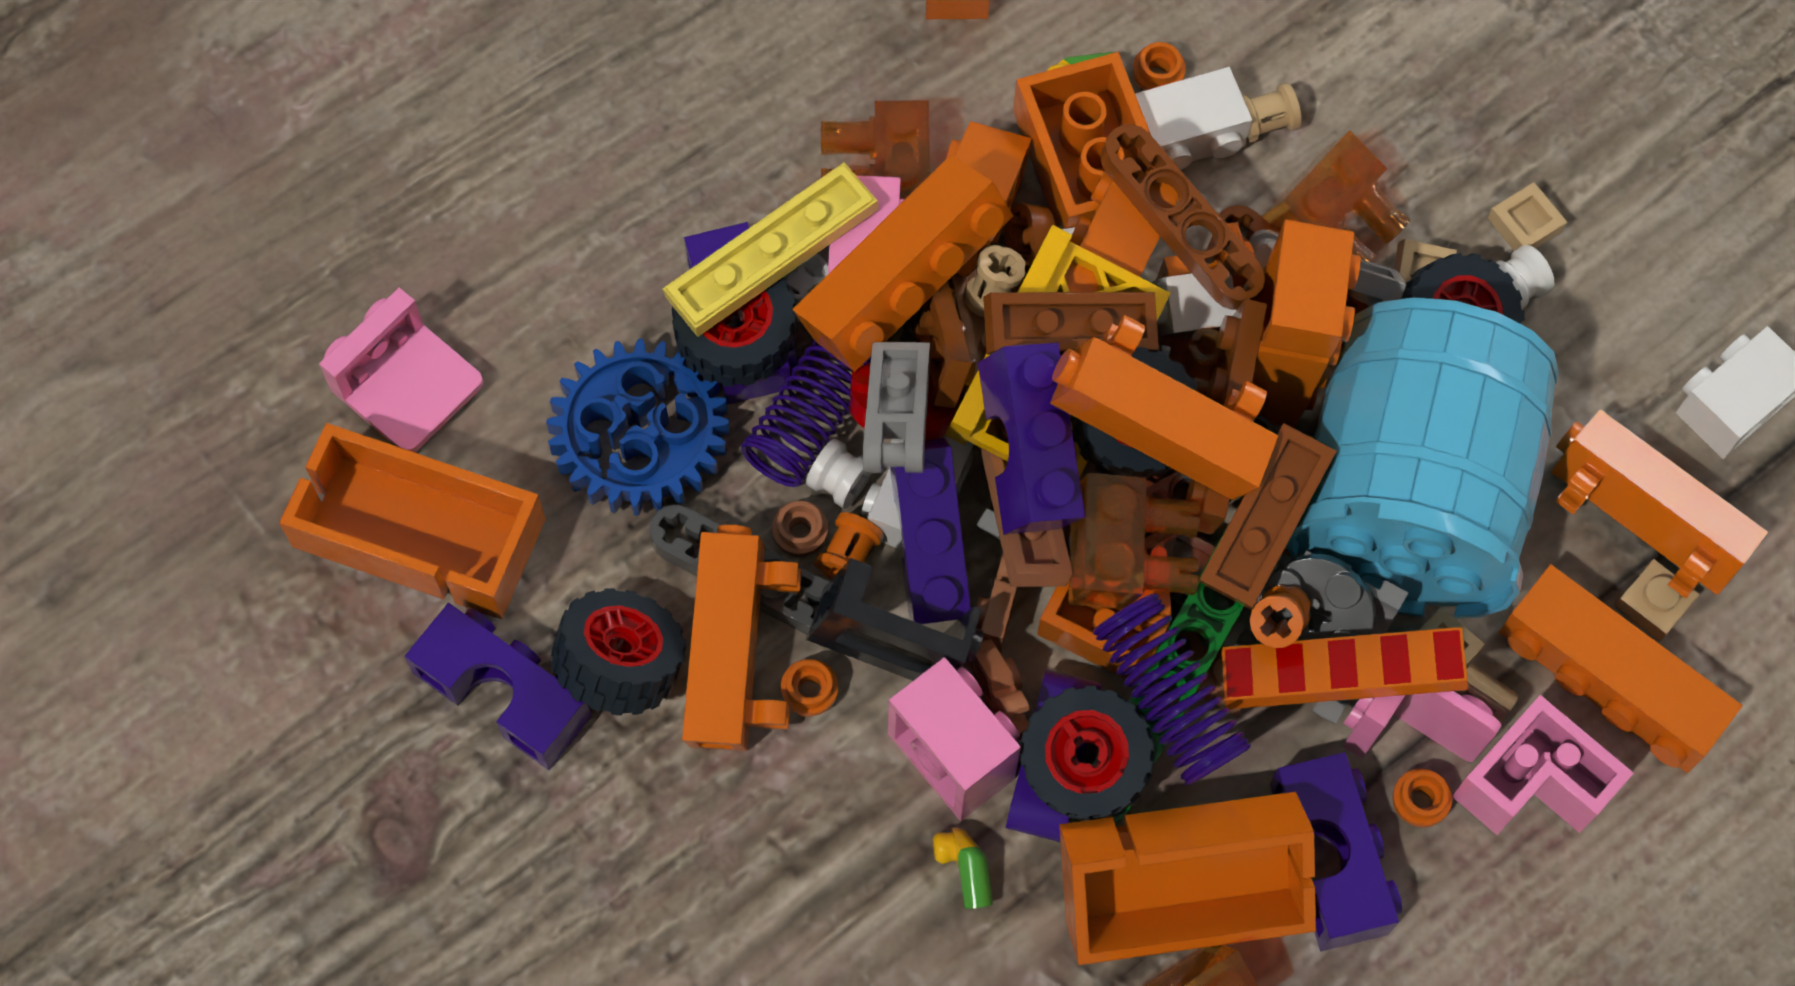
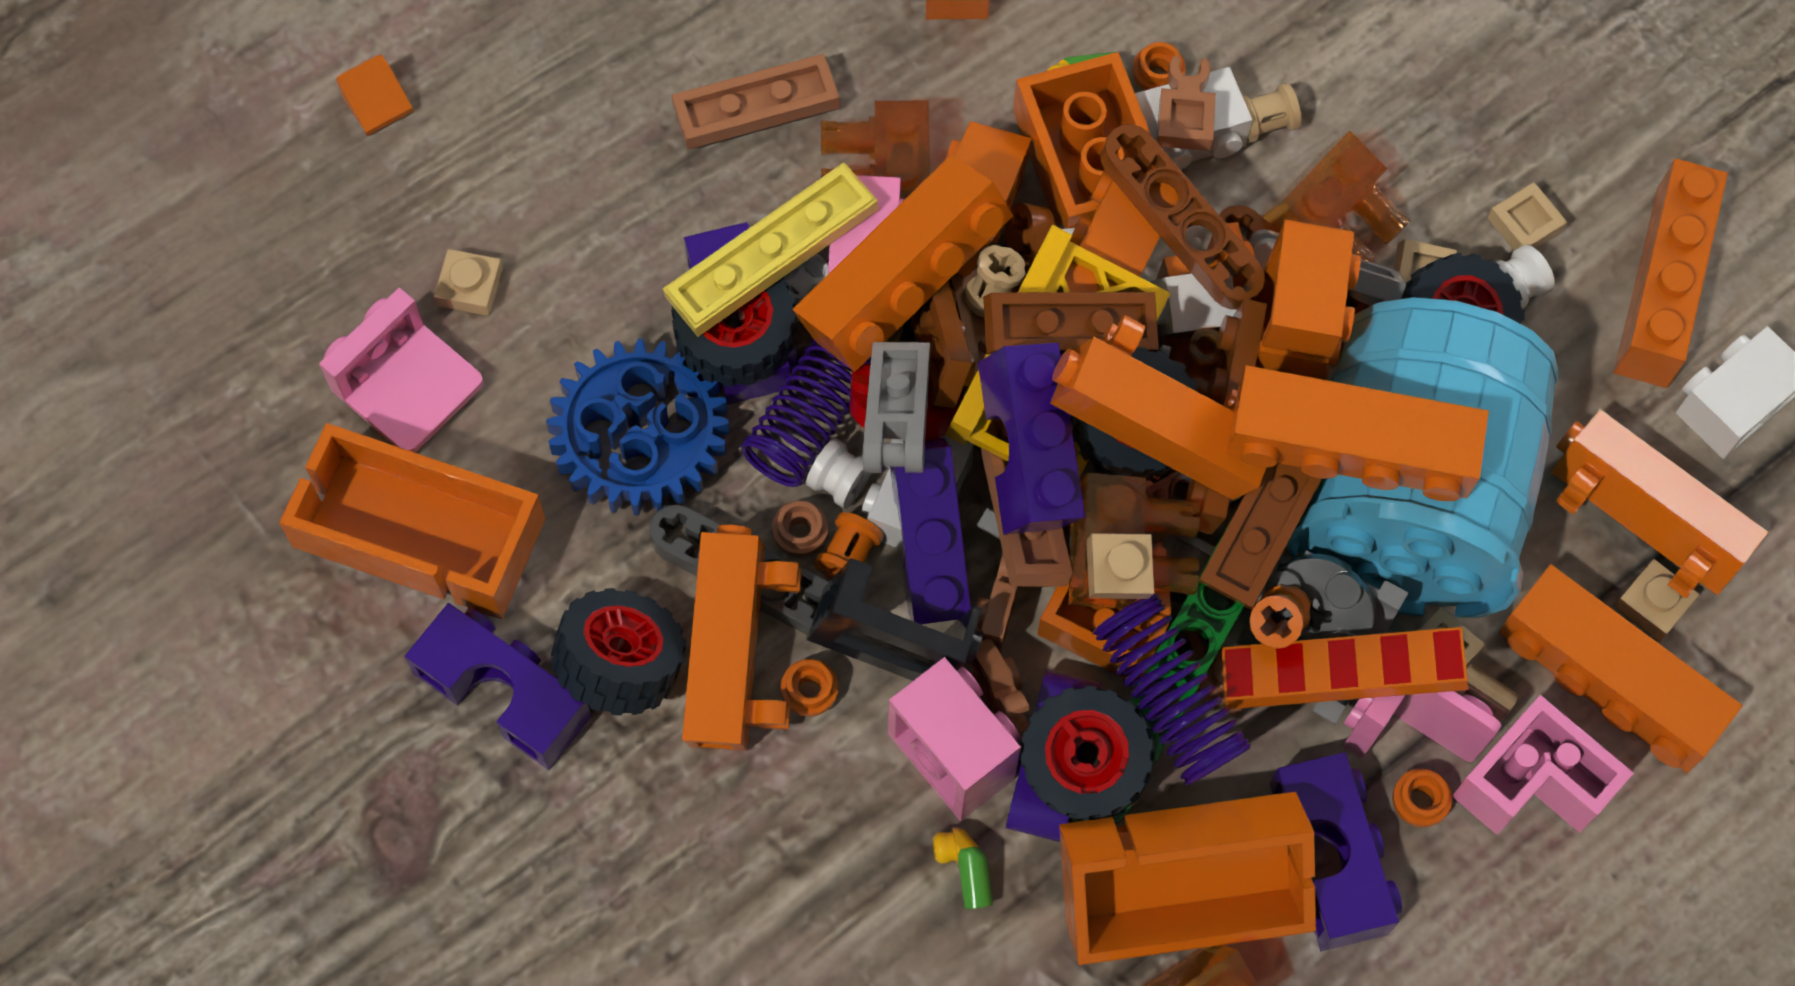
(373, 94): none -> orange slope
(468, 282): none -> tan plate
(755, 101): none -> nougat plate
(1120, 566): none -> tan plate
(1185, 110): none -> nougat plate
(1358, 433): none -> orange brick
(1671, 273): none -> orange brick

